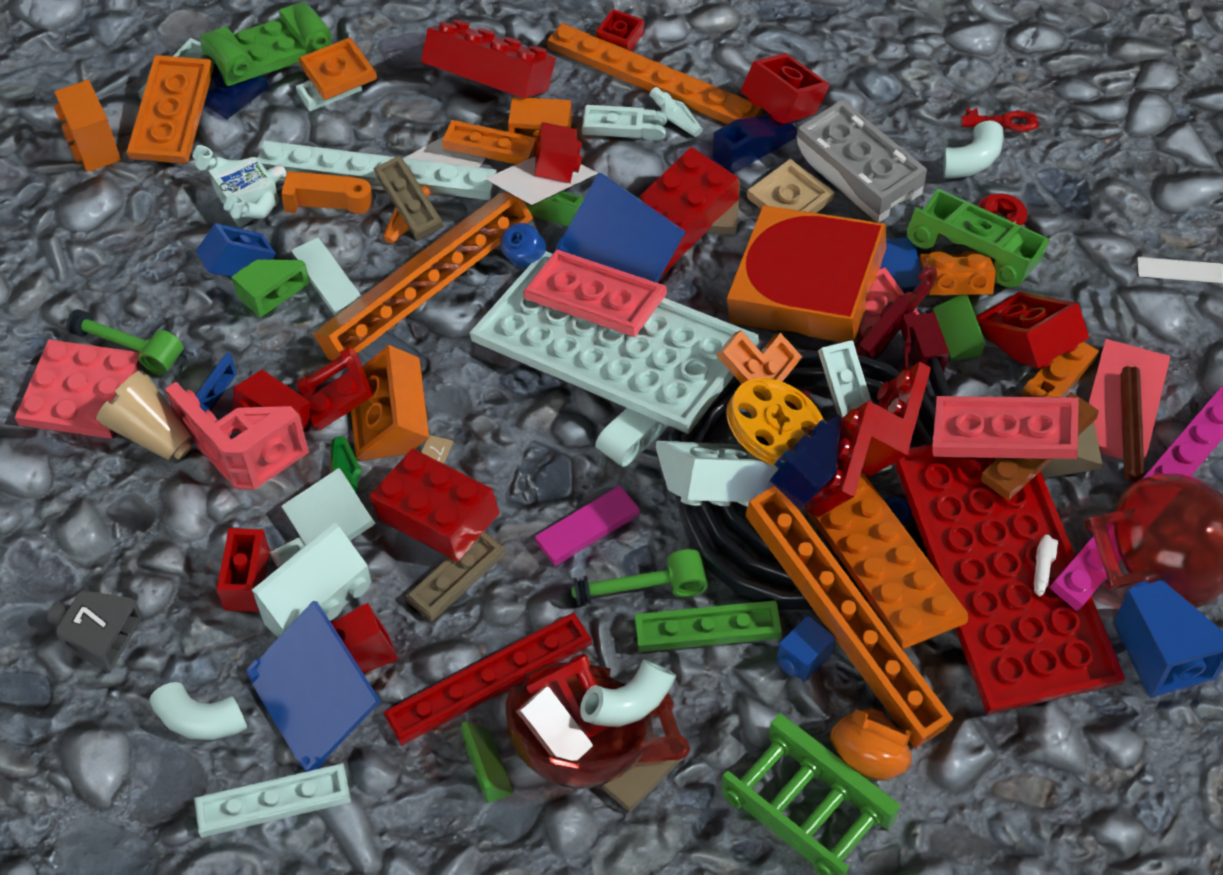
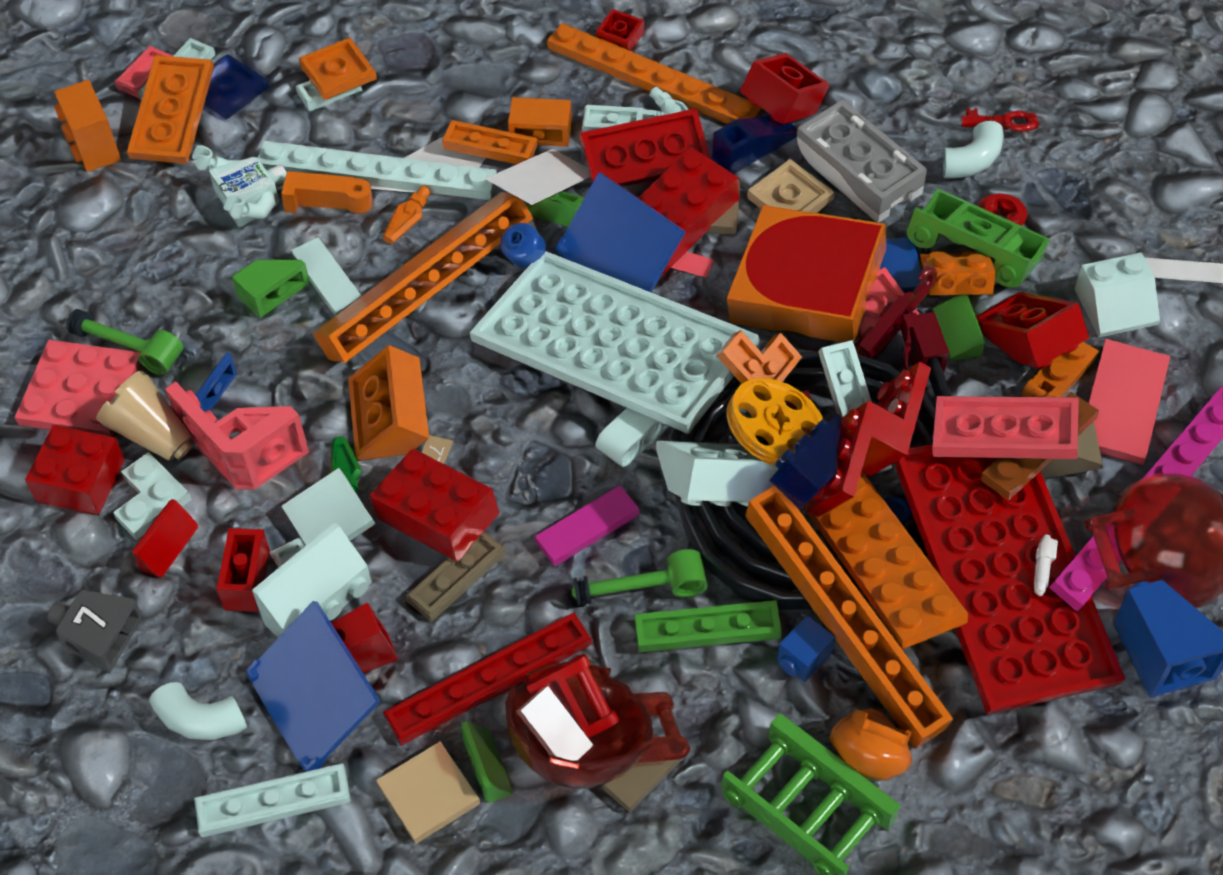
(75, 470): none -> red brick
(138, 72): none -> coral tile
(154, 490): none -> light aqua plate
(164, 539): none -> red slope
(230, 249): blue slope -> none
(267, 45): bright green piece -> none
(267, 391): red brick -> none
(341, 394): red plate -> none
(408, 197): dark tan tile -> none
(428, 792): none -> tan tile
(488, 59): red brick -> none
(557, 152): red brick -> none
(595, 292): coral tile -> none
(629, 702): light aqua cylinder -> none
(642, 148): none -> red plate
(694, 264): none -> coral sticker
(1118, 294): none -> light aqua slope
(1132, 424): copper axle -> none

